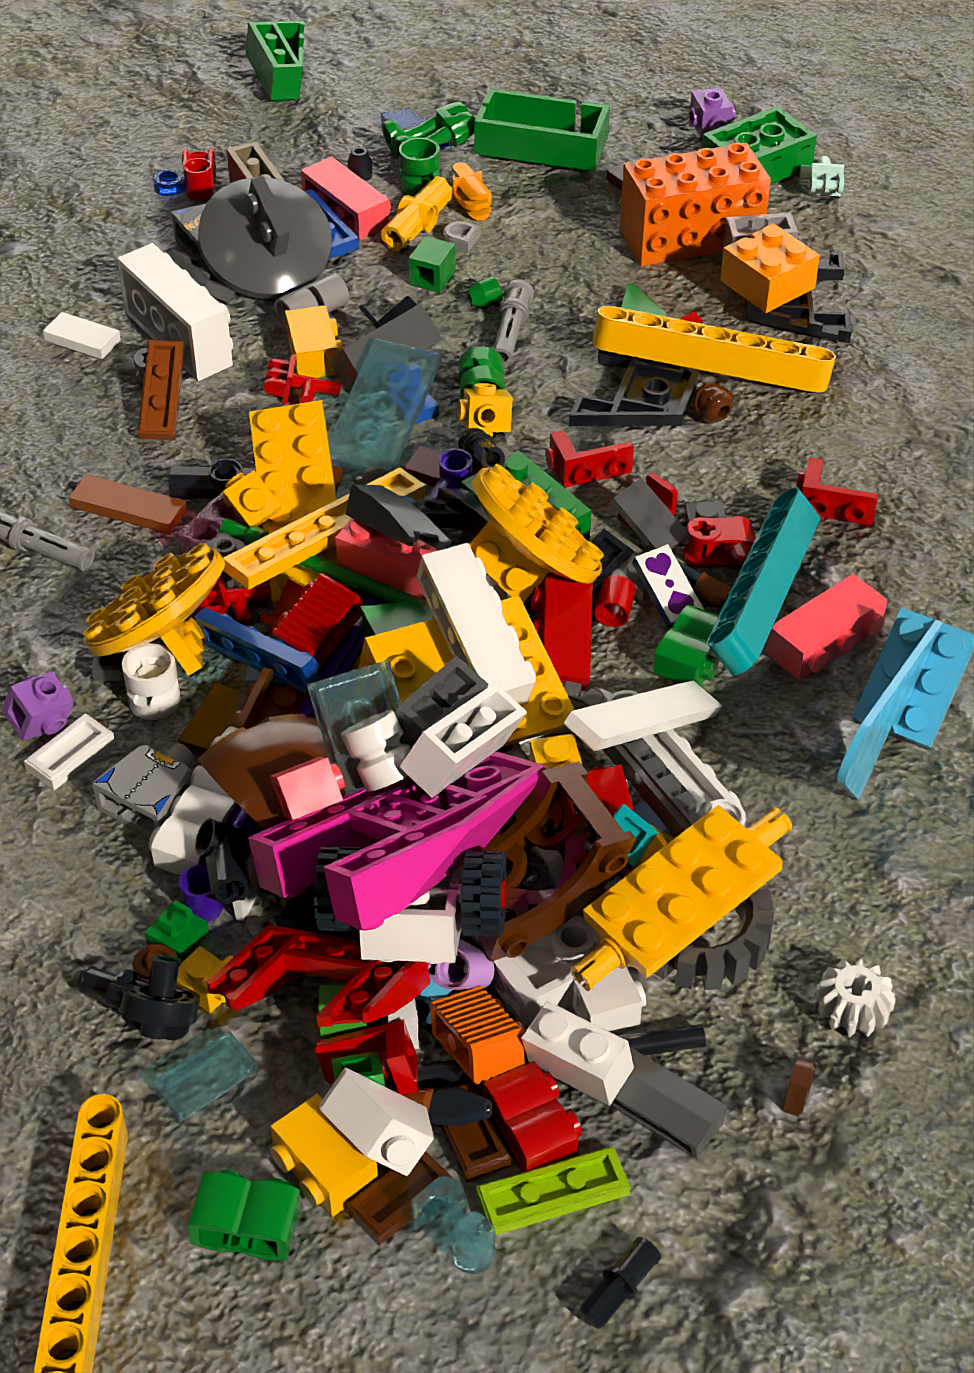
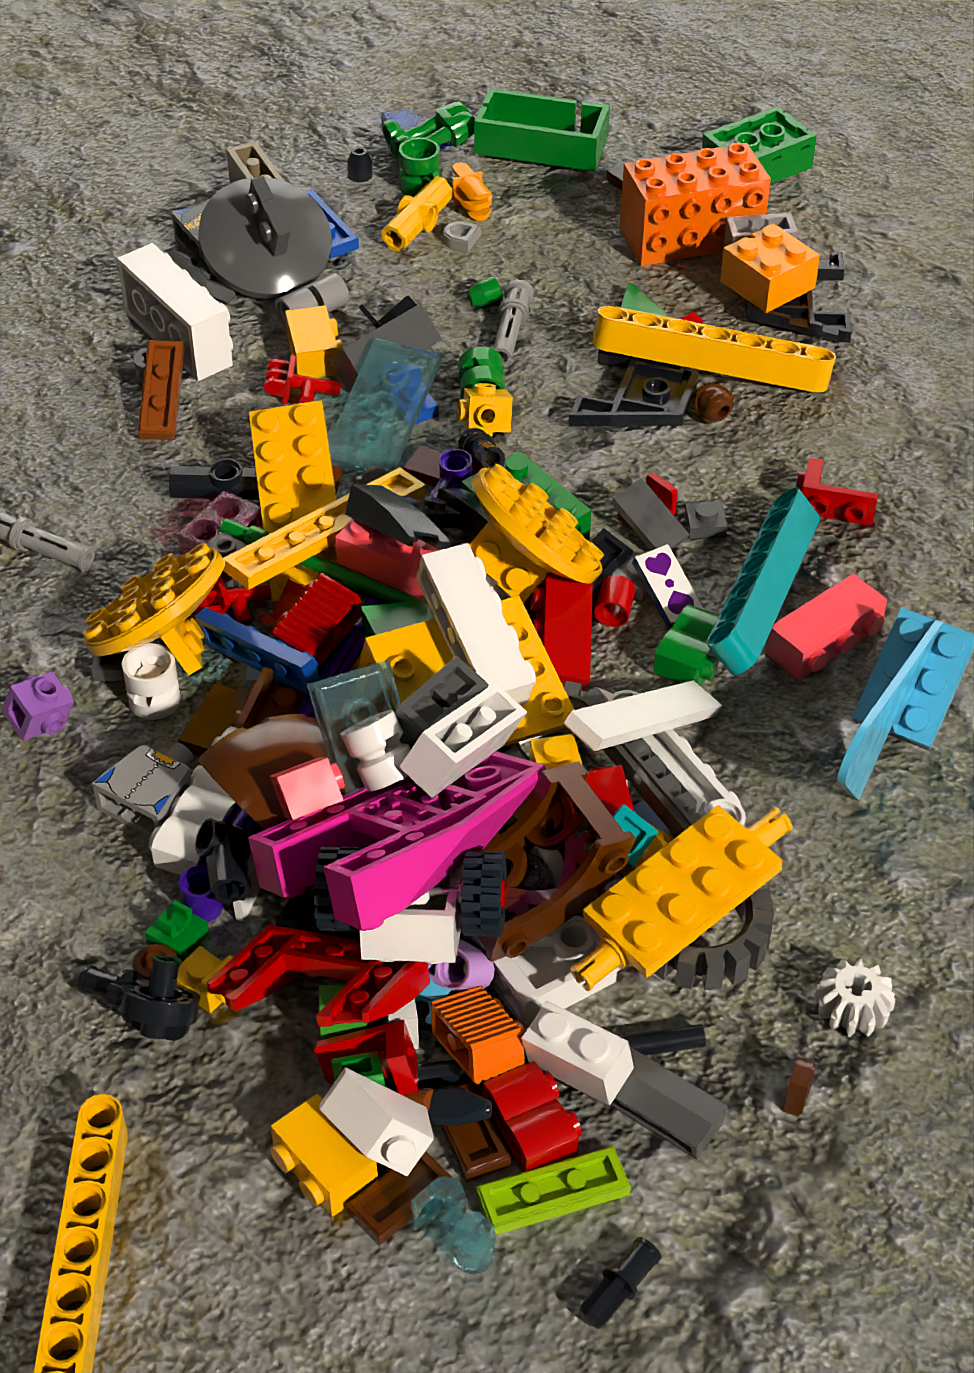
(69, 751): white tile -> none
(81, 335): white tile -> none
(128, 504): tile -> none
(169, 182): clear blue tile -> none
(199, 173): red piece -> none
(204, 1076): clear light blue tile -> none
(245, 1215): green brick -> none
(250, 498): yellow bracket -> none
(277, 56): green wedge -> none
(348, 196): coral brick -> none
(432, 264): green brick -> none
(588, 465): red bracket -> none
(612, 1003): white brick -> none
(706, 587): dark orange piece -> none
(710, 110): medium lavender brick -> none
(722, 541): red piece -> none
(824, 177): light aqua arm -> none

